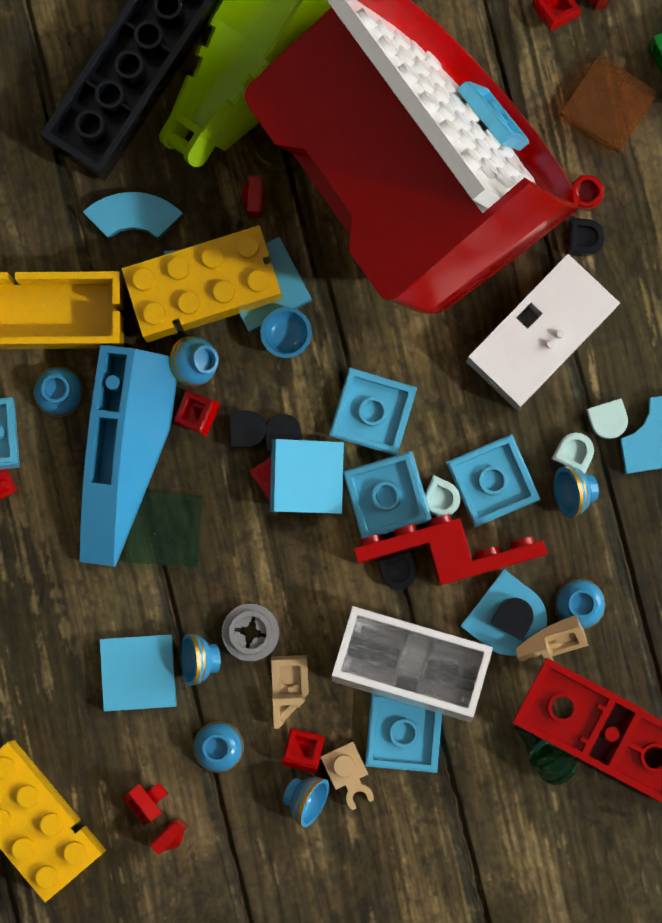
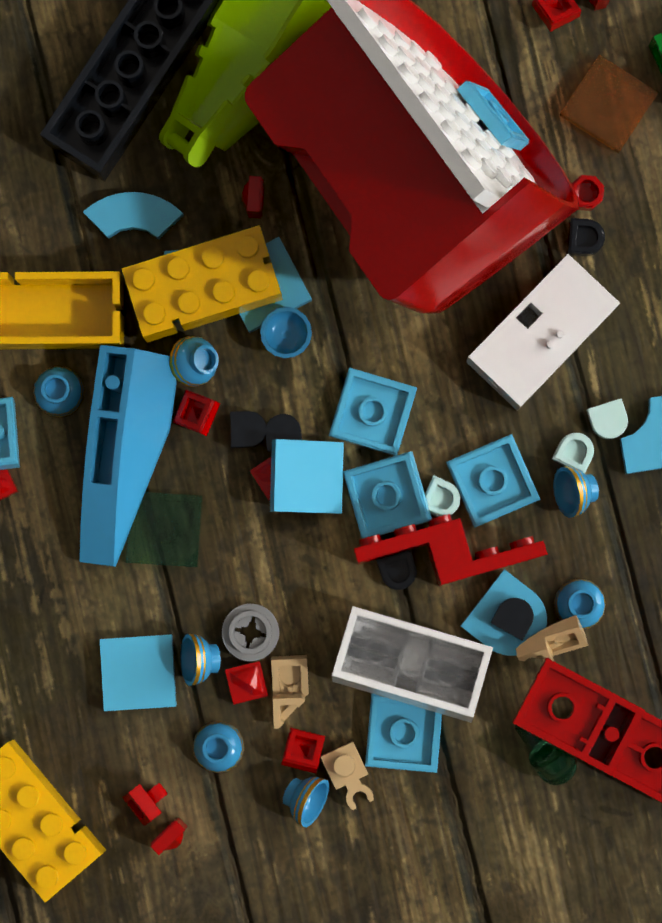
(246, 682): none -> red tile

